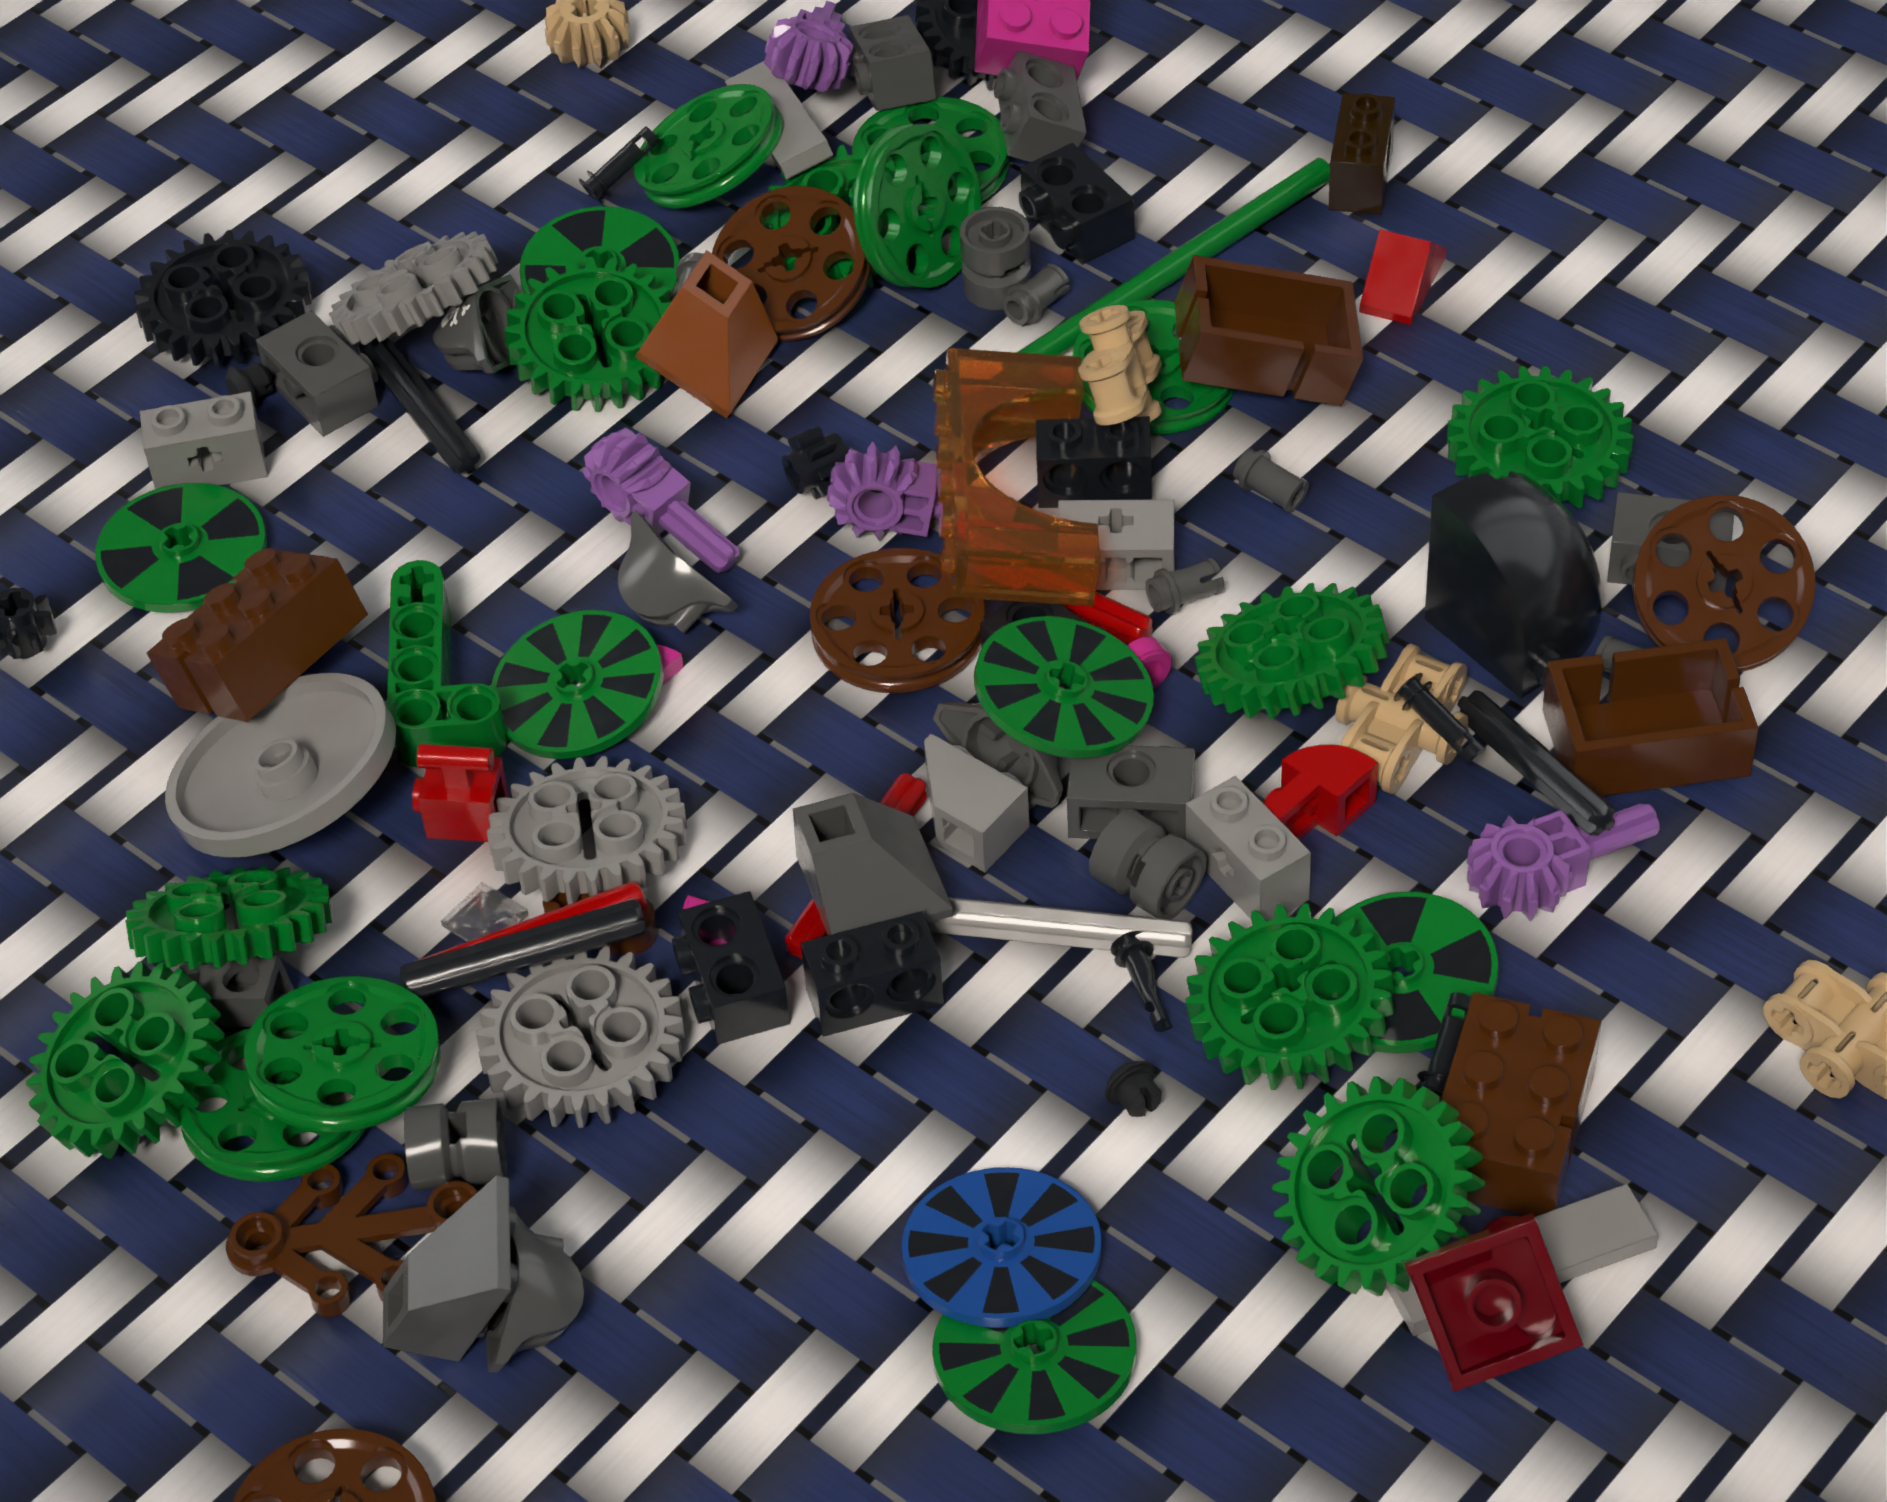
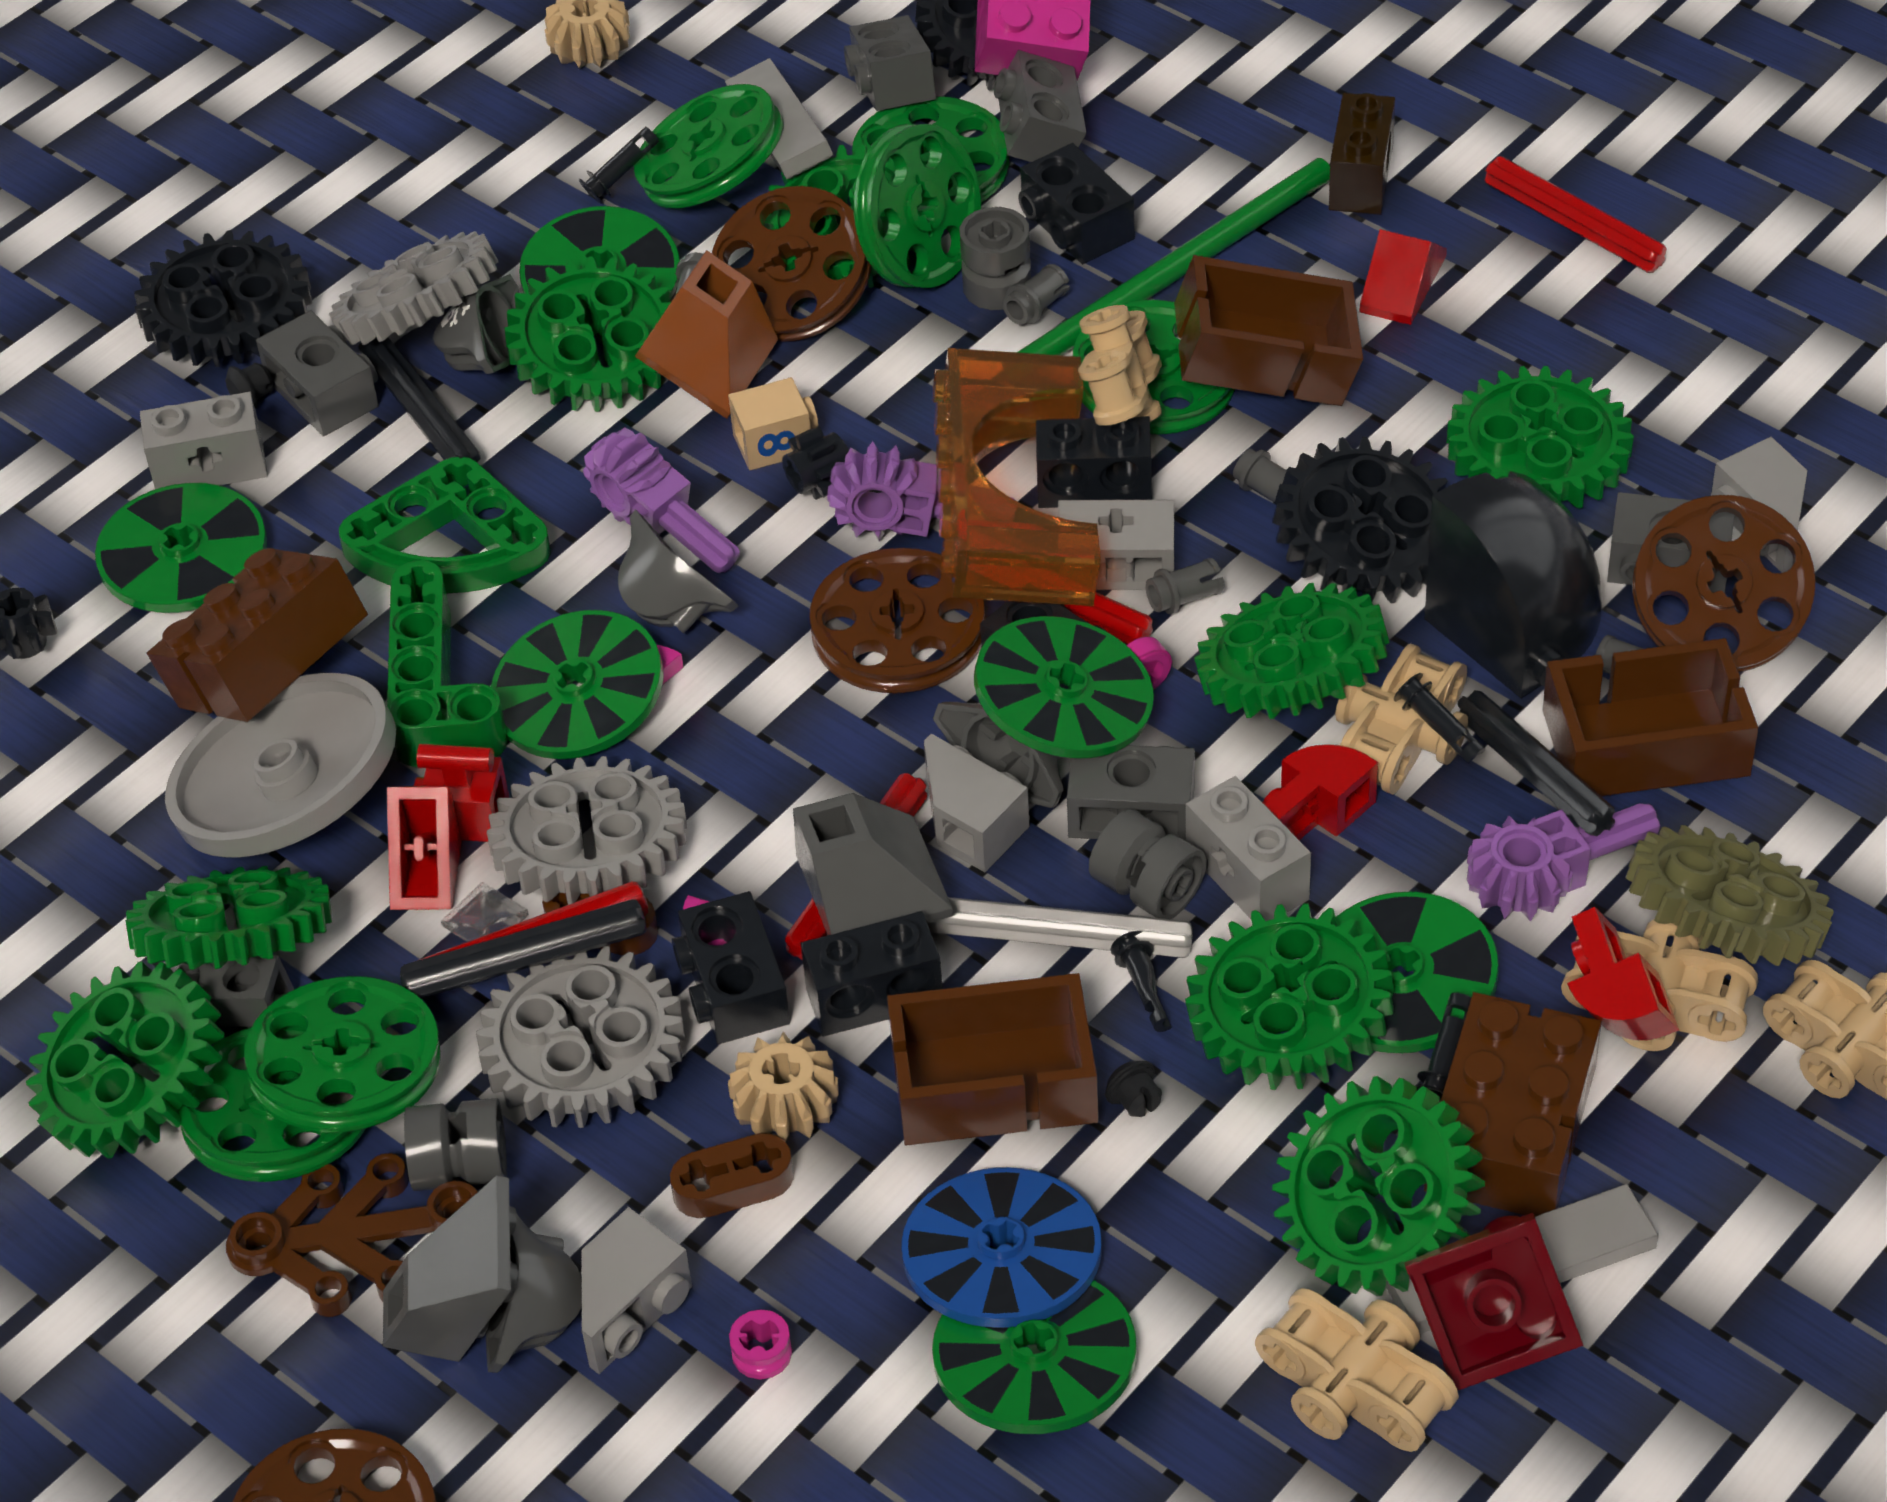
(377, 532): none -> green beam
(422, 847): none -> red slope
(627, 1284): none -> light grey slope
(731, 1175): none -> reddish brown beam
(762, 1326): none -> dark pink bush
(767, 418): none -> tan brick
(783, 1087): none -> tan gear
(810, 49): medium lavender gear -> none
(992, 1059): none -> reddish brown piece
(1356, 1369): none -> tan axle
(1358, 517): none -> black gear
(1575, 214): none -> red axle
(1616, 988): none -> red brick
(1691, 982): none -> tan axle
(1729, 895): none -> olive gear
(1770, 477): none -> light grey slope

